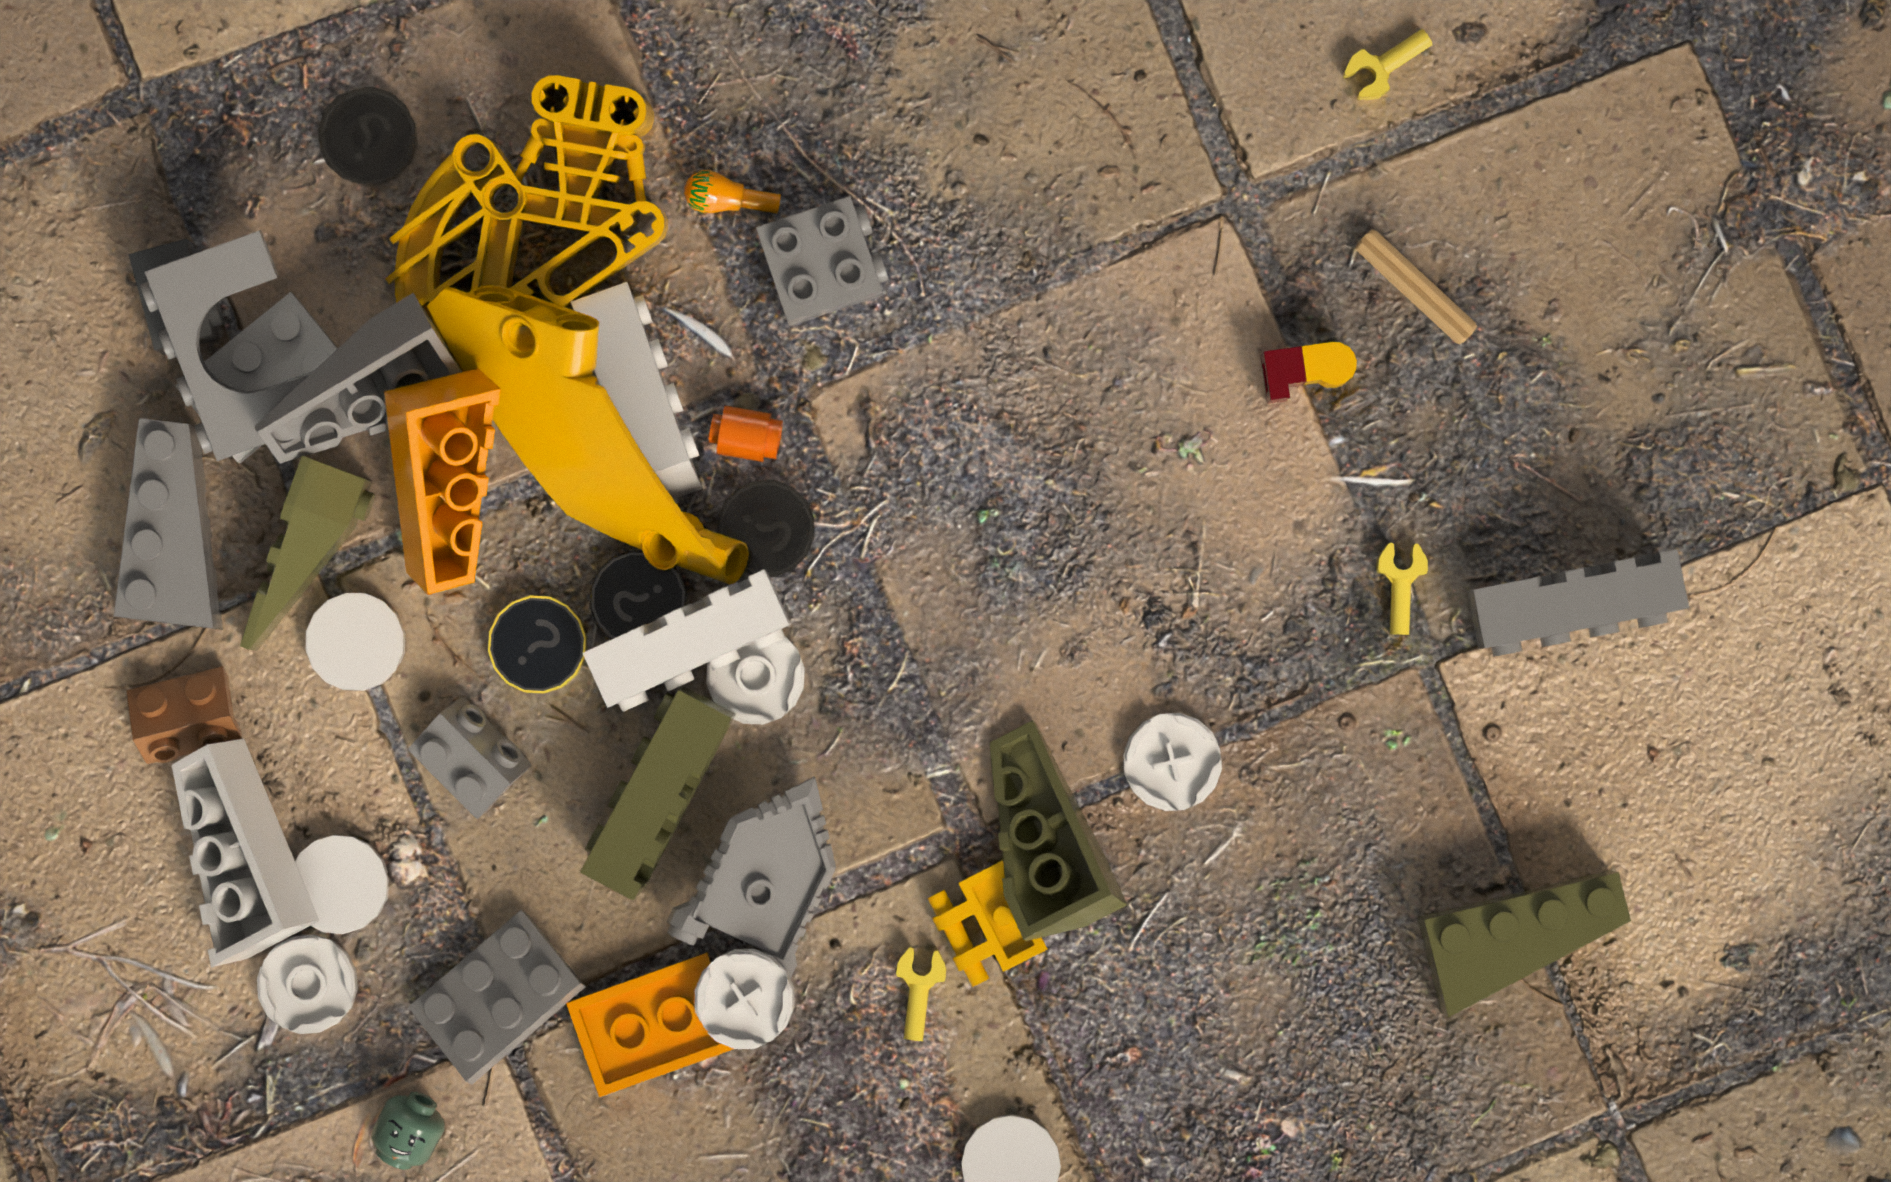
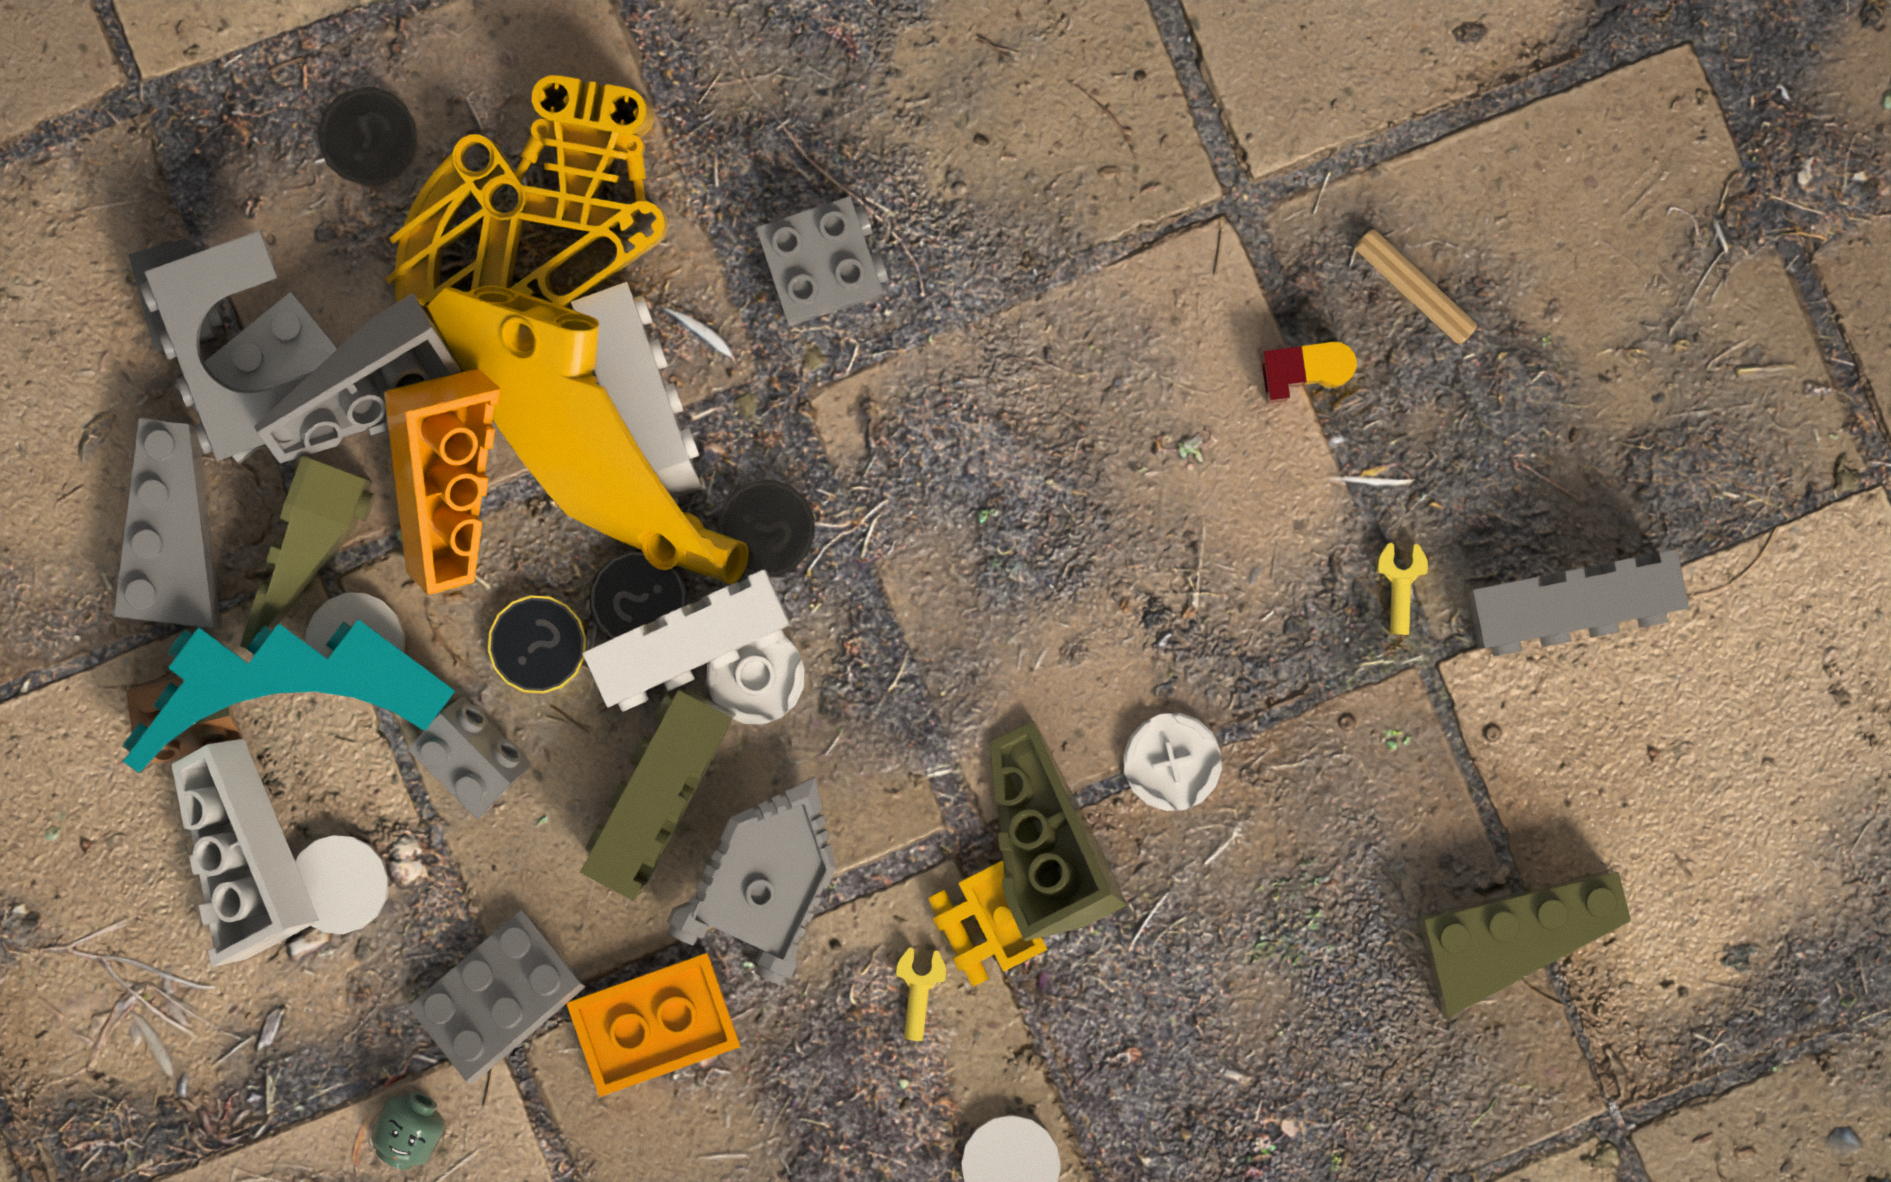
(216, 678): none -> teal arch
(307, 984): white tile -> none
(713, 193): light orange piece -> none
(744, 998): white tile -> none
(746, 434): orange brick -> none
(1386, 63): light yellow bar -> none

